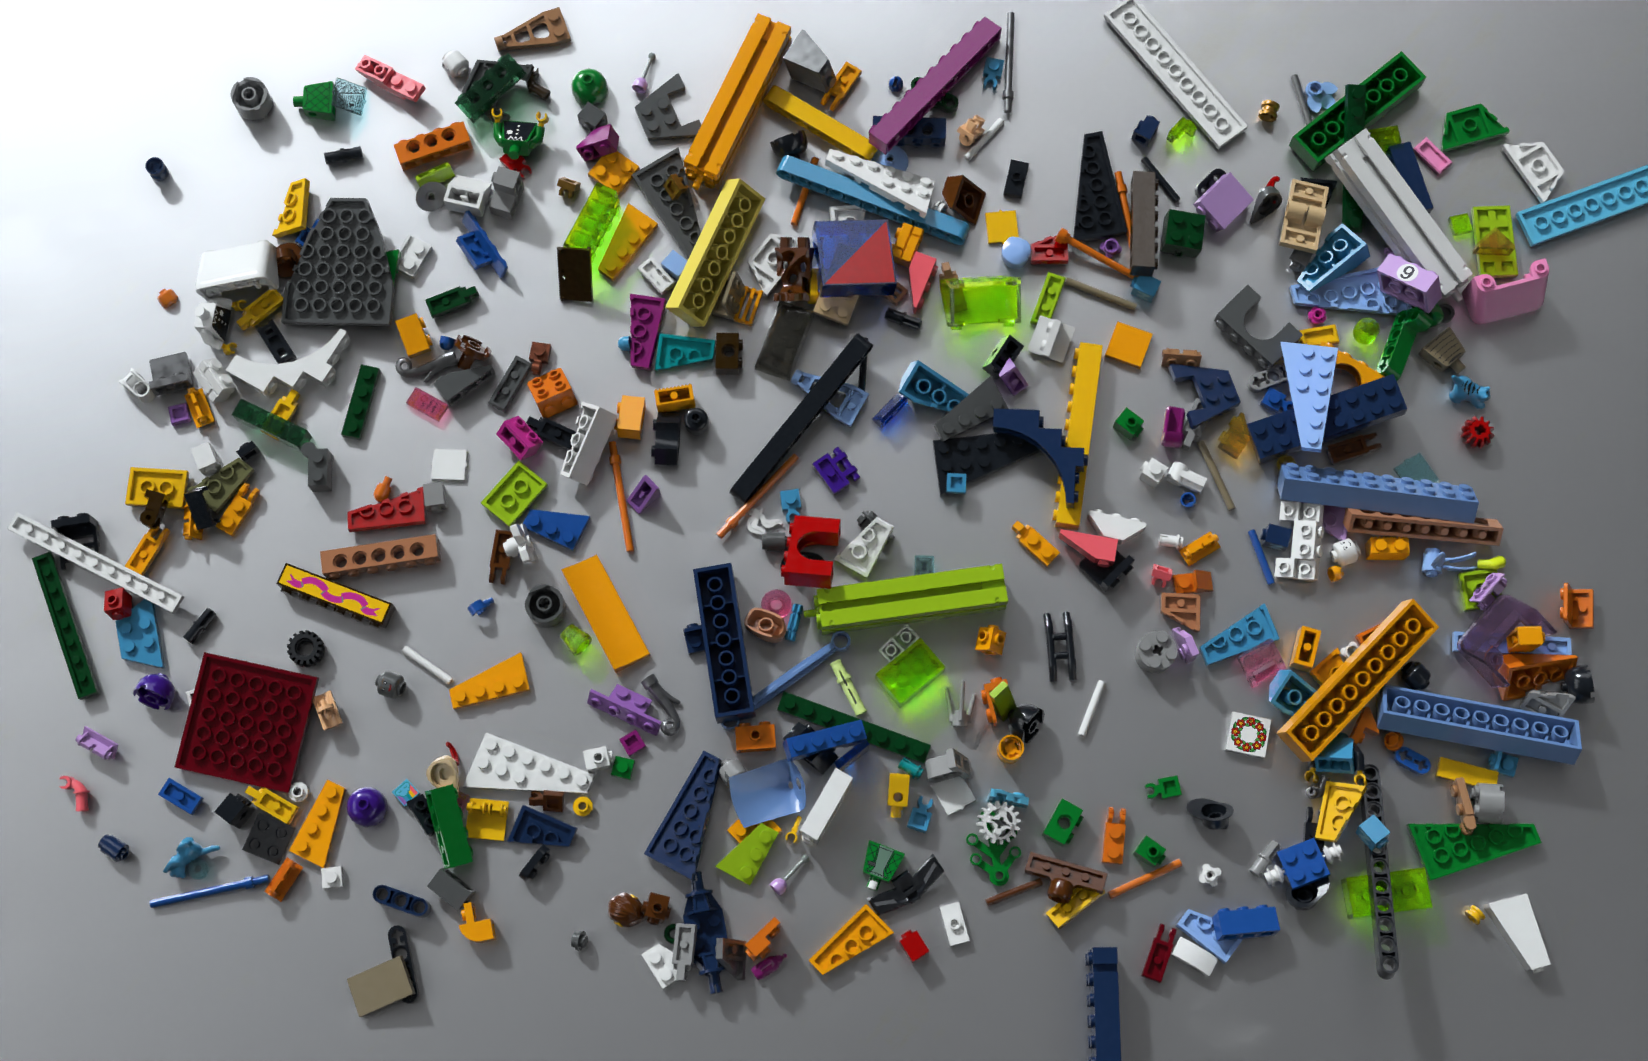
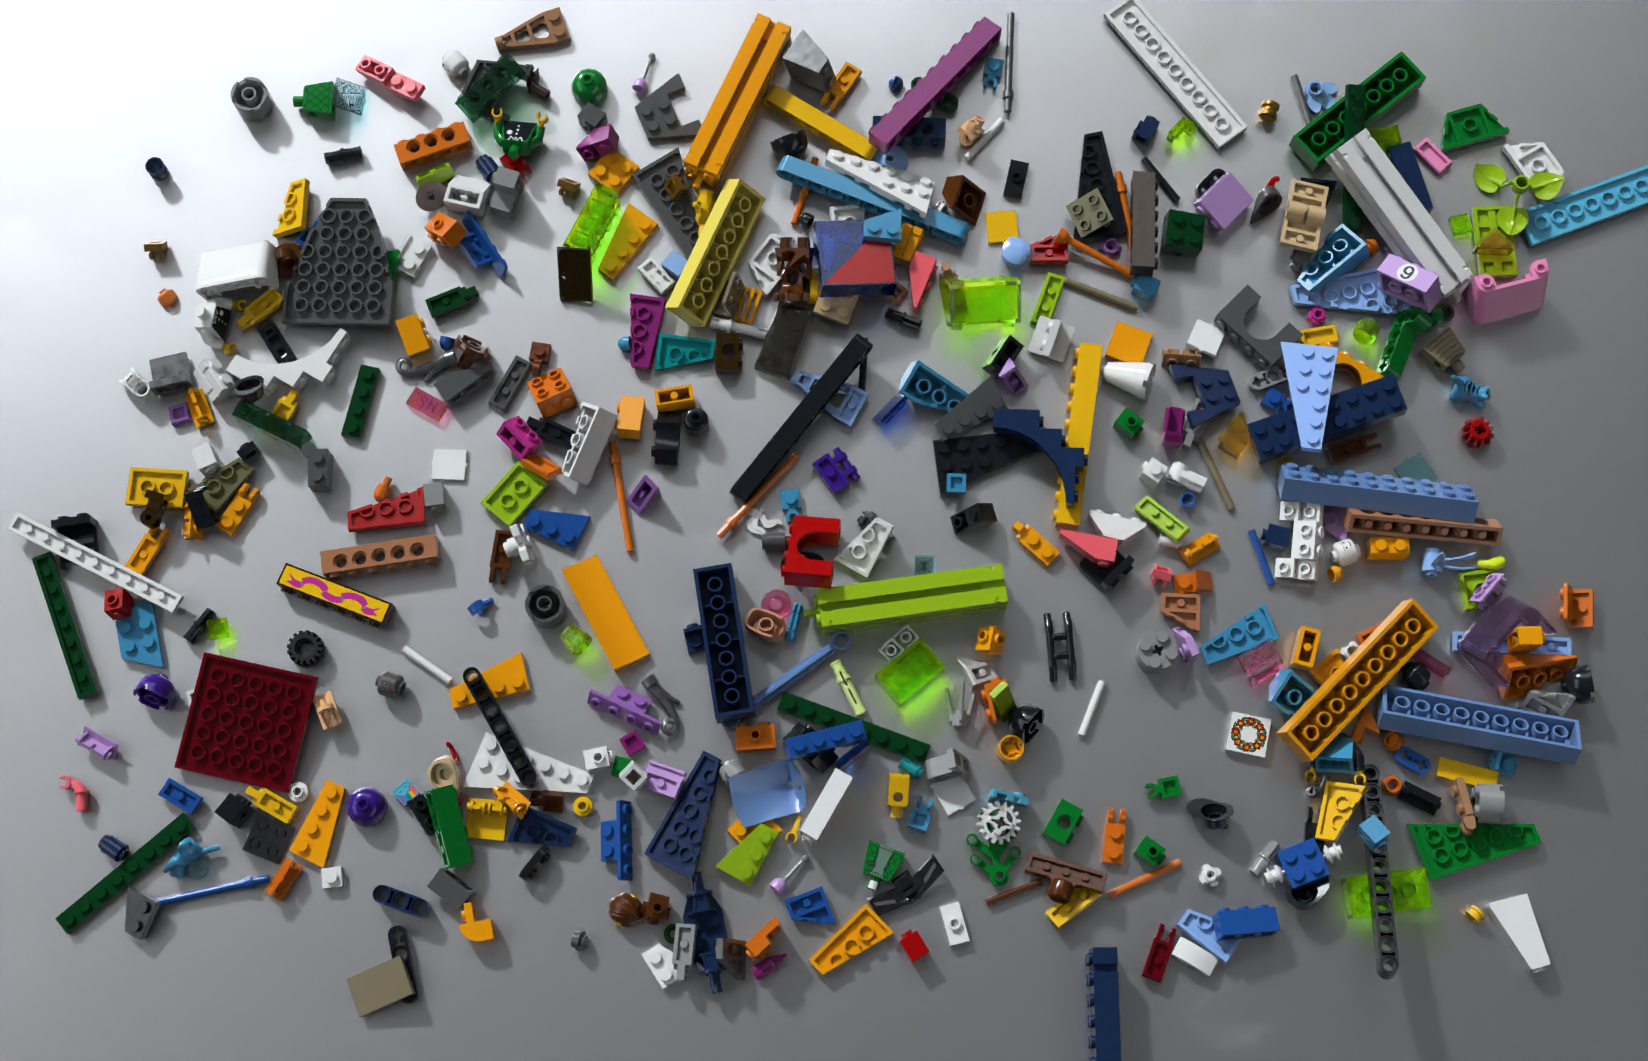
(125, 873): none -> dark green plate
(139, 913): none -> black wing
(155, 246): none -> pearl gold tile
(218, 628): none -> clear neon green plate
(249, 389): none -> black piece
(445, 230): none -> orange brick
(486, 166): none -> dark blue brick
(496, 719): none -> black beam
(512, 799): none -> light orange hinge
(541, 466): none -> orange tile
(617, 840): none -> blue bracket
(633, 775): none -> white brick
(664, 779): none -> lavender plate
(704, 206): none -> yellow piece
(734, 327): none -> white pin
(806, 220): none -> black hinge
(810, 907): none -> blue wing
(883, 227): none -> dark azure wing
(973, 518): none -> black slope
(976, 671): none -> white slope
(1090, 213): none -> olive hinge
(1131, 377): none -> white cone
(1162, 519): none -> lime tile
(1205, 338): none -> white piece
(1373, 246): none -> orange plate
(1397, 785): none -> orange plate
(1419, 798): none -> black hinge
(1431, 663): none -> clear pink tile
(1513, 219): none -> lime plant

